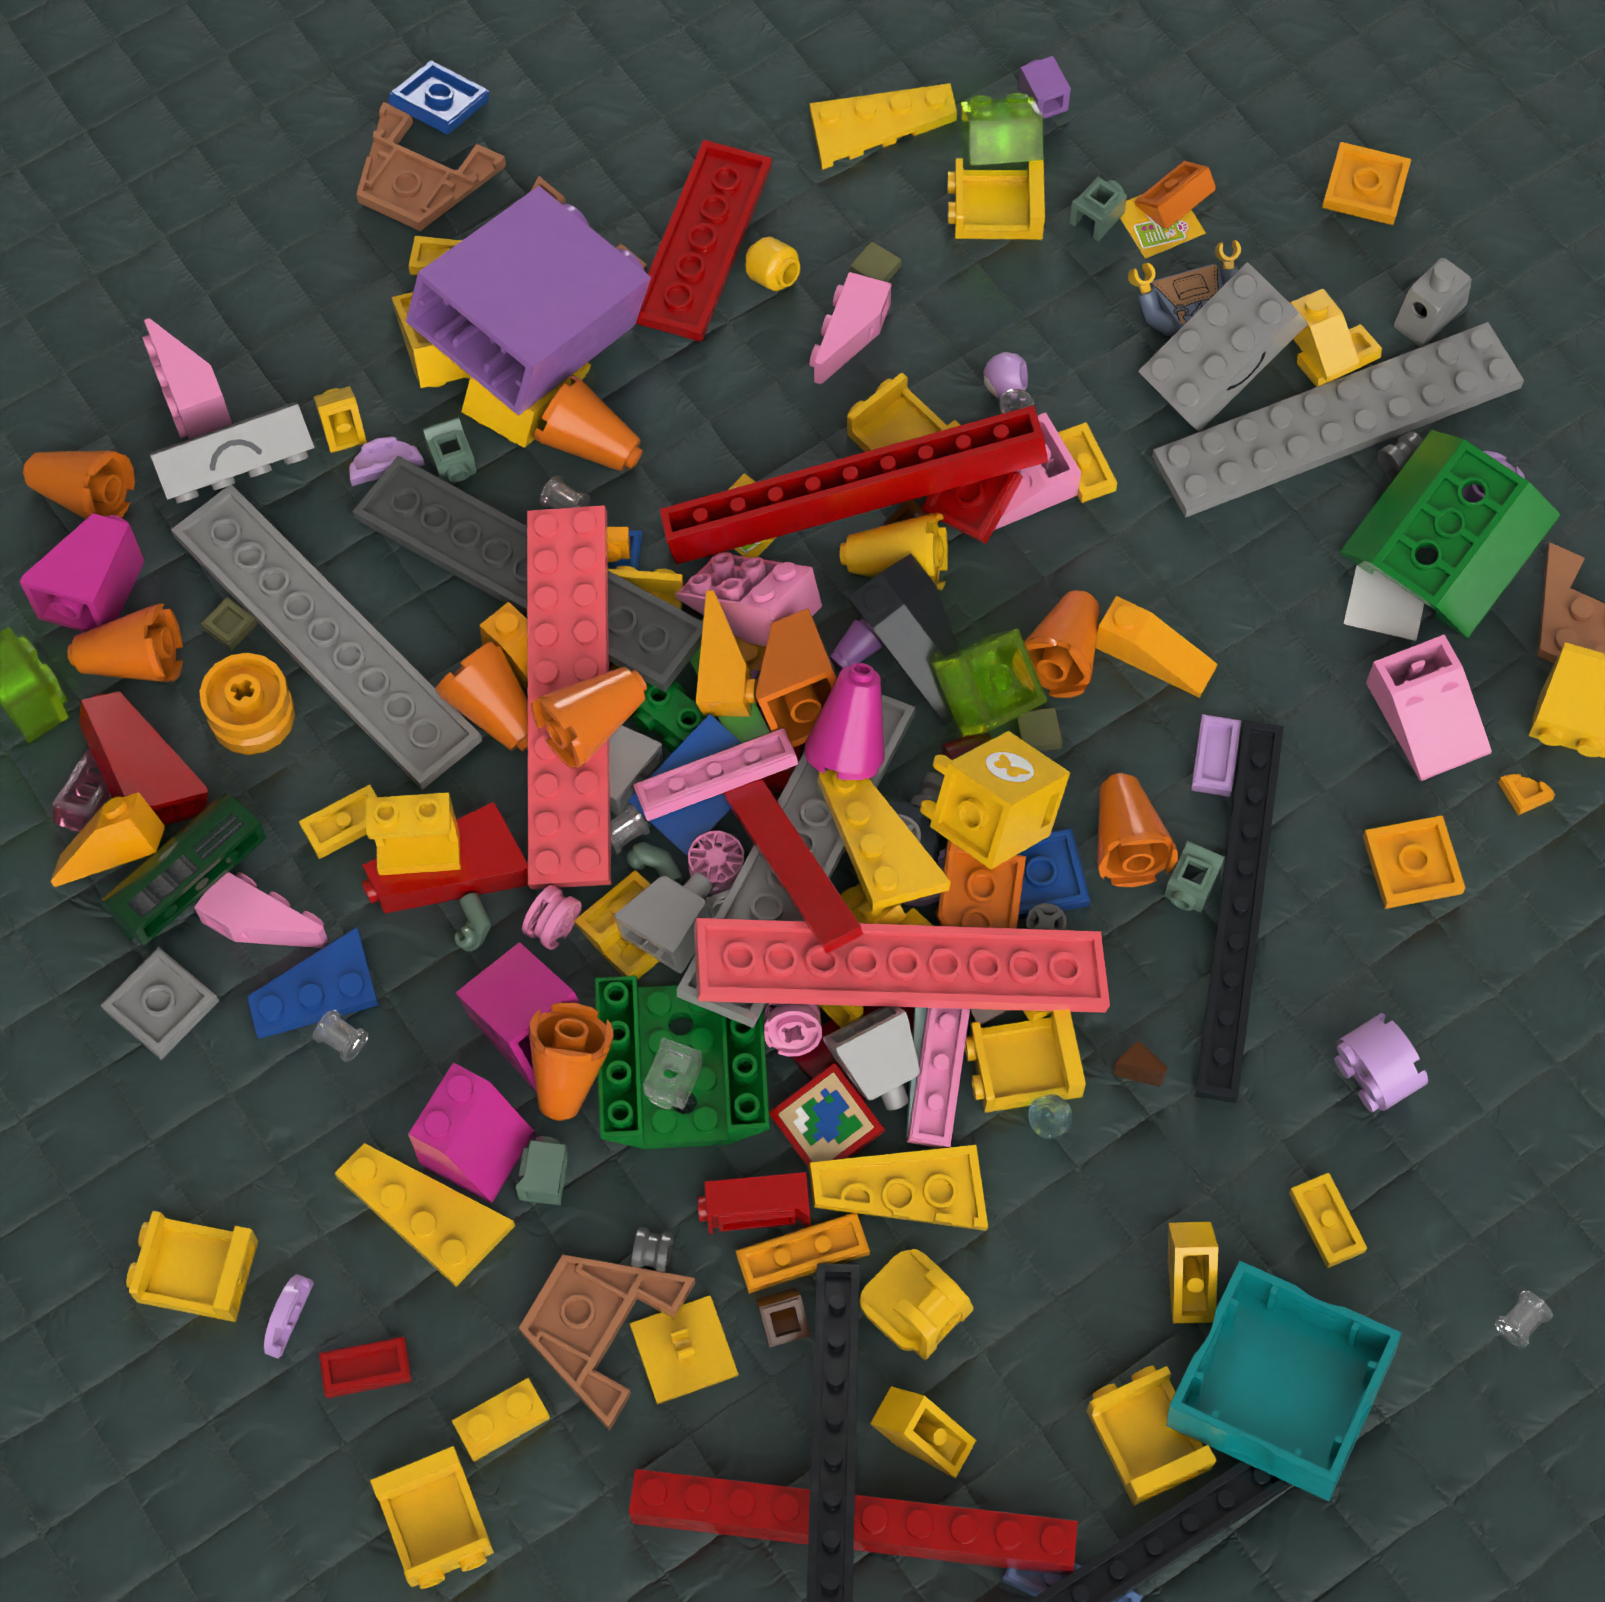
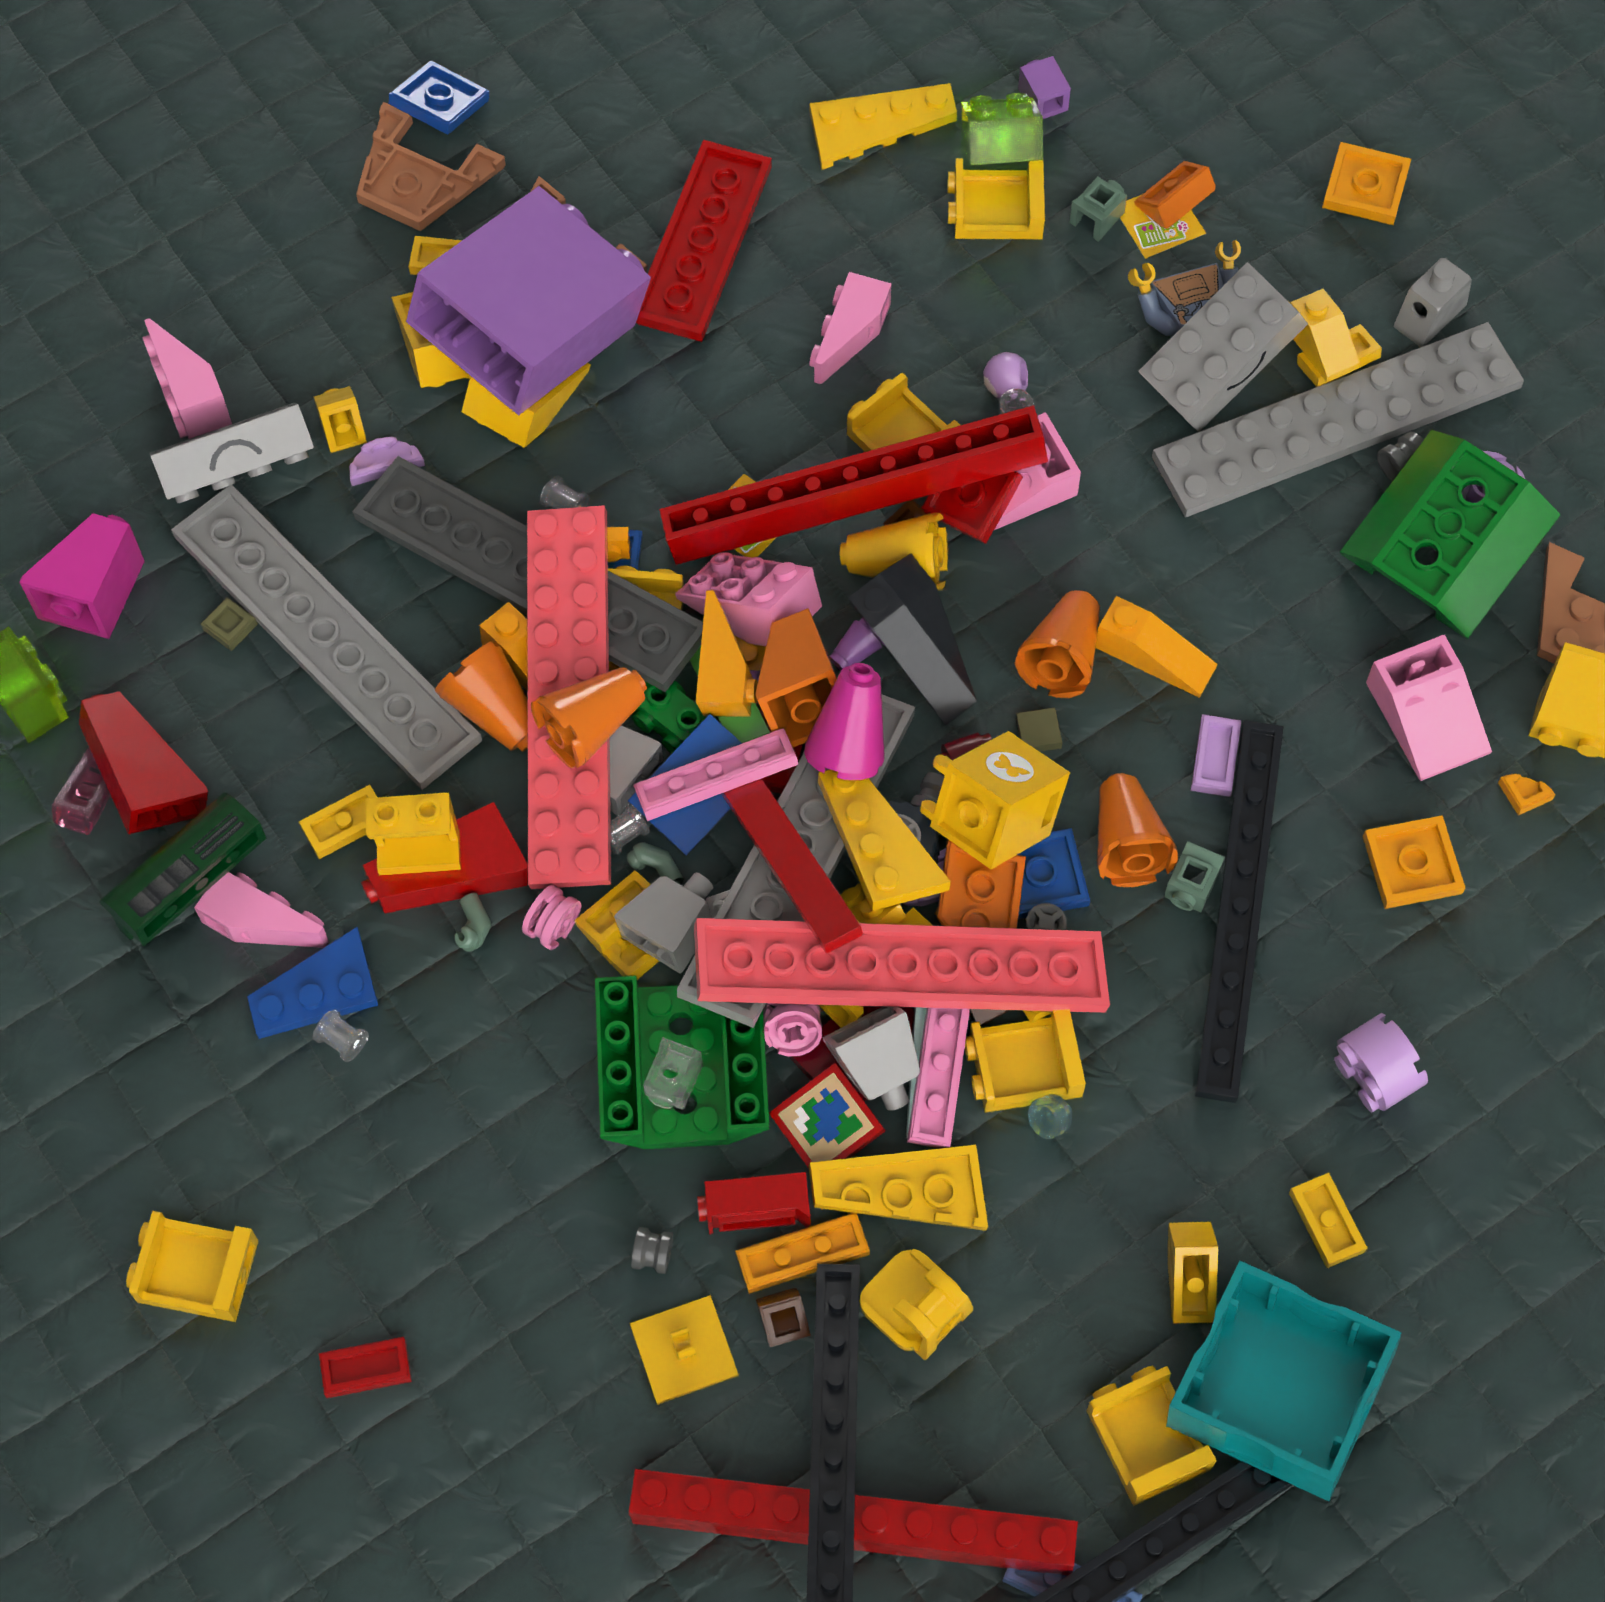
(82, 480): orange cone -> none
(114, 836): light orange slope -> none
(131, 647): orange cone -> none
(159, 1003): light grey tile -> none
(247, 703): light orange wheel -> none
(286, 1314): lavender tile -> none
(431, 1217): yellow wing -> none
(433, 1518): yellow panel -> none
(455, 465): sand green window -> none
(470, 1134): dark pink slope -> none
(501, 1419): yellow plate -> none
(505, 1000): dark pink slope -> none
(543, 1171): sand green window -> none
(567, 1056): orange cone -> none
(582, 1314): nougat wing -> none
(588, 428): orange cone -> none
(716, 859): bright pink wheel -> none
(772, 264): yellow head -> none
(876, 263): olive tile -> none
(923, 1430): yellow slope -> none
(990, 682): clear neon green brick -> none
(1096, 474): yellow plate -> none
(1141, 1066): reddish brown slope -> none
(1383, 606): white sticker -> none
(1523, 1319): clear bush -> none

